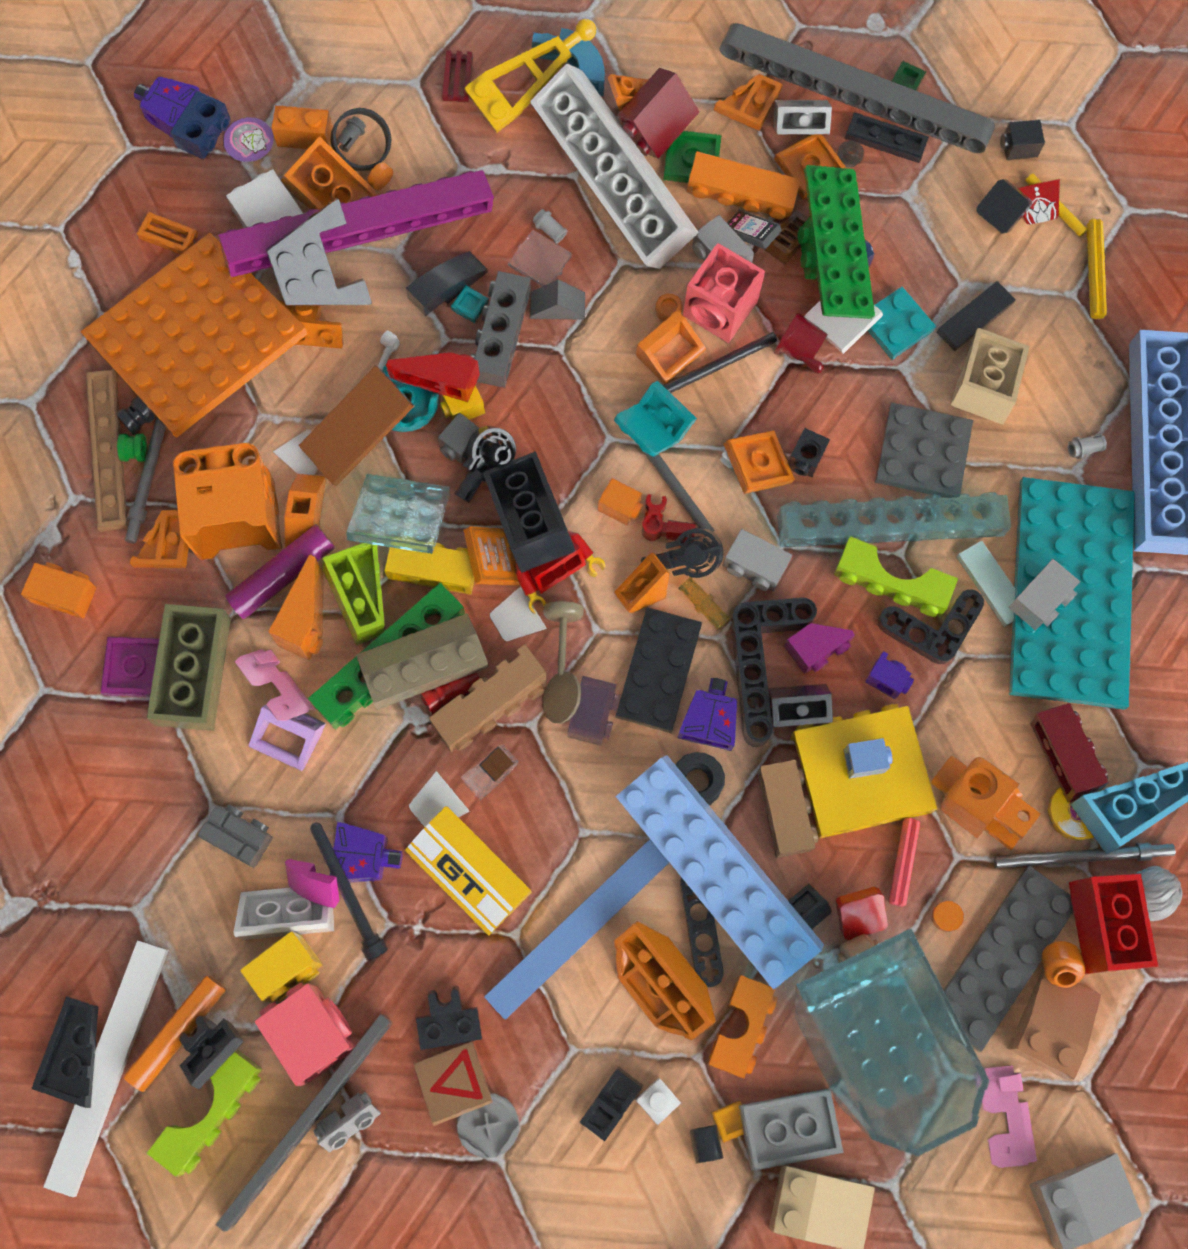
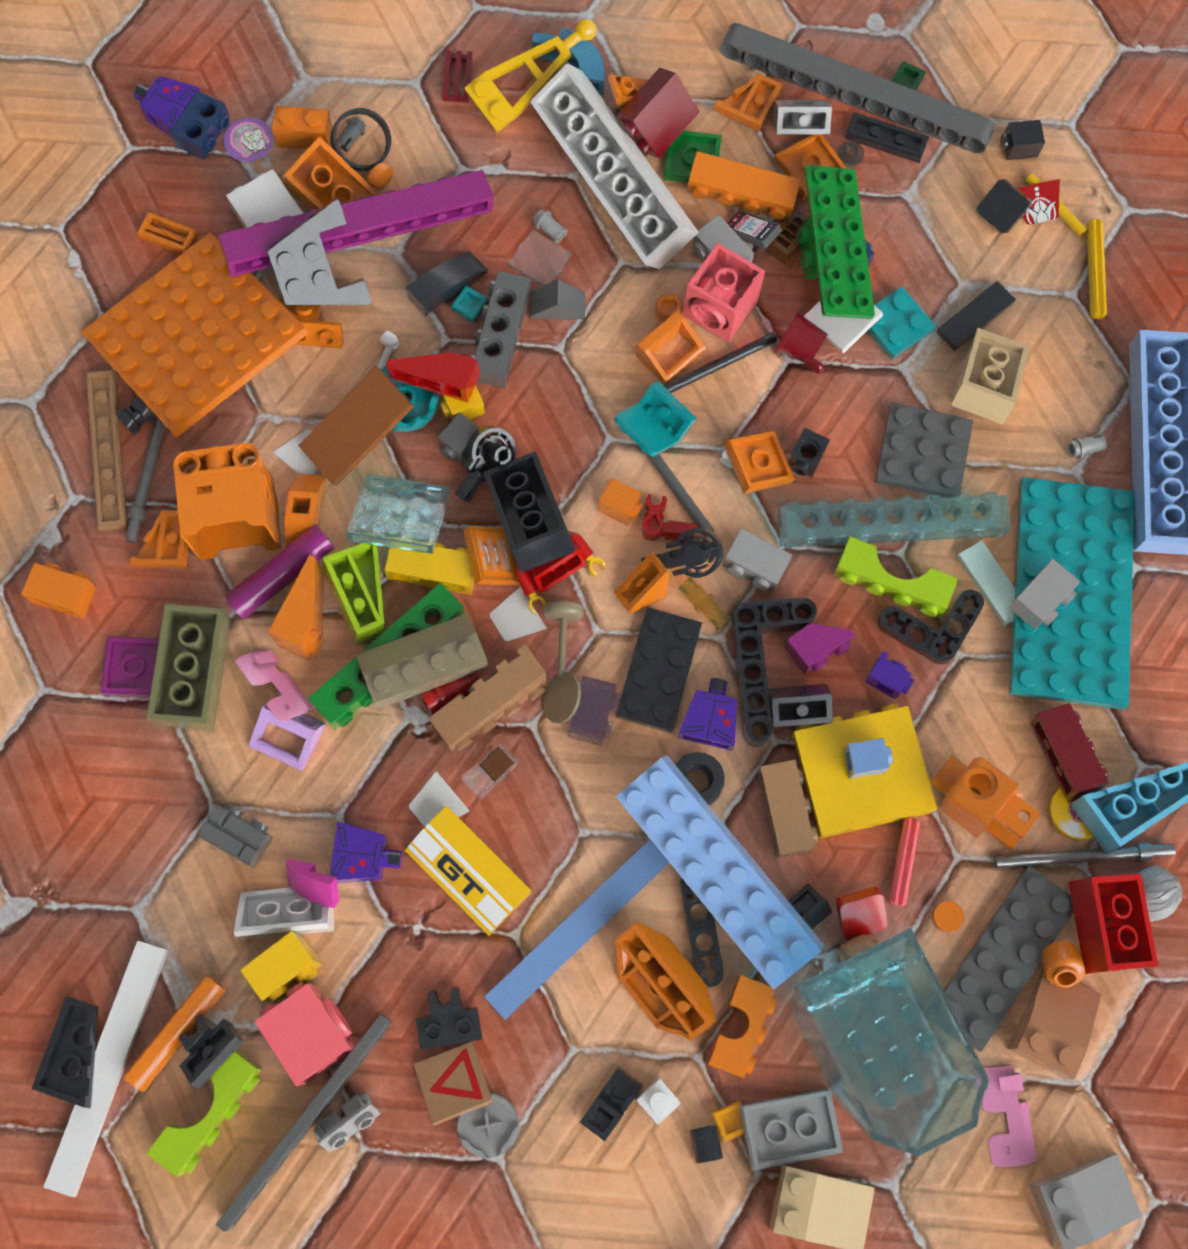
(132, 447): green wheel -> none
(372, 944): black piece -> none

